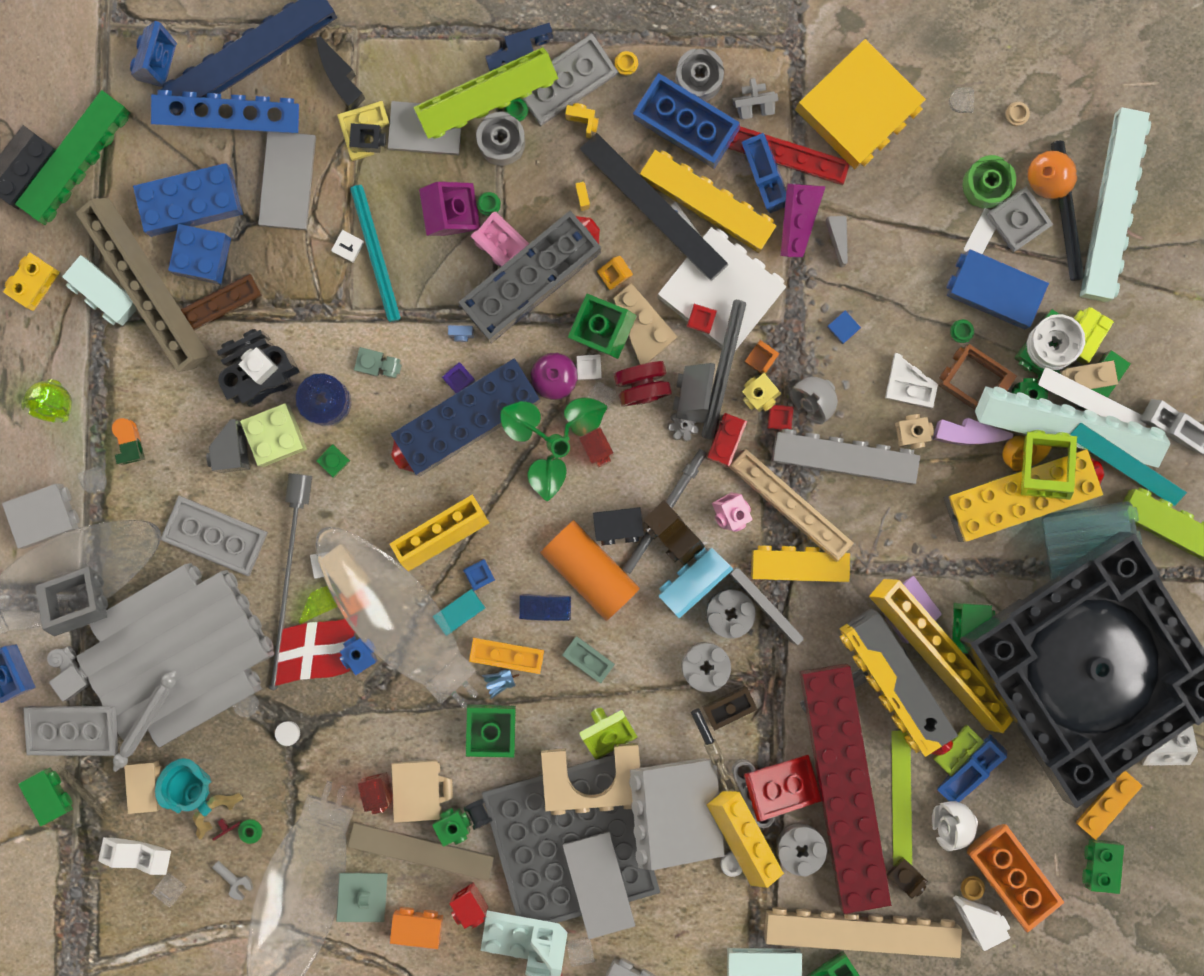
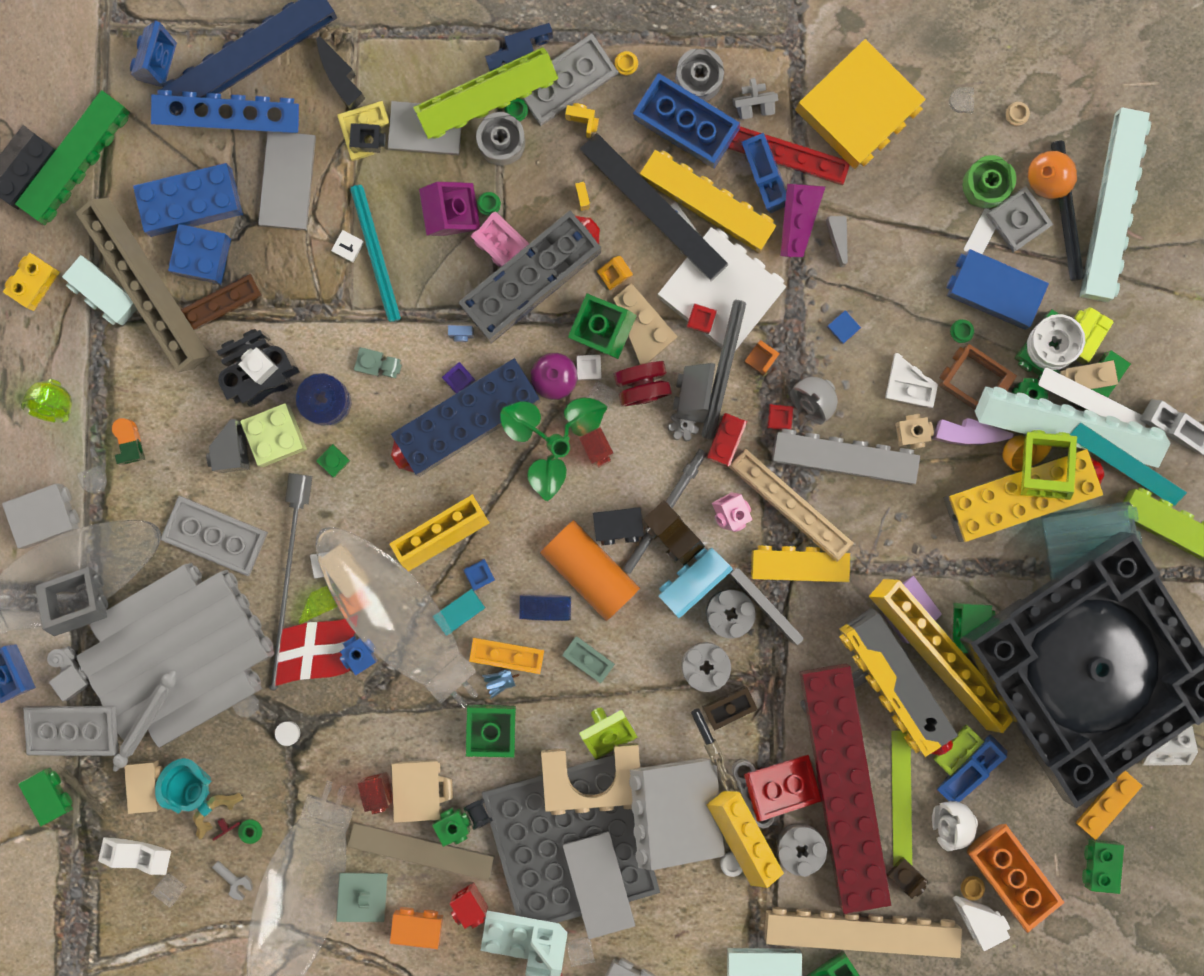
(754, 386): light yellow brick -> none

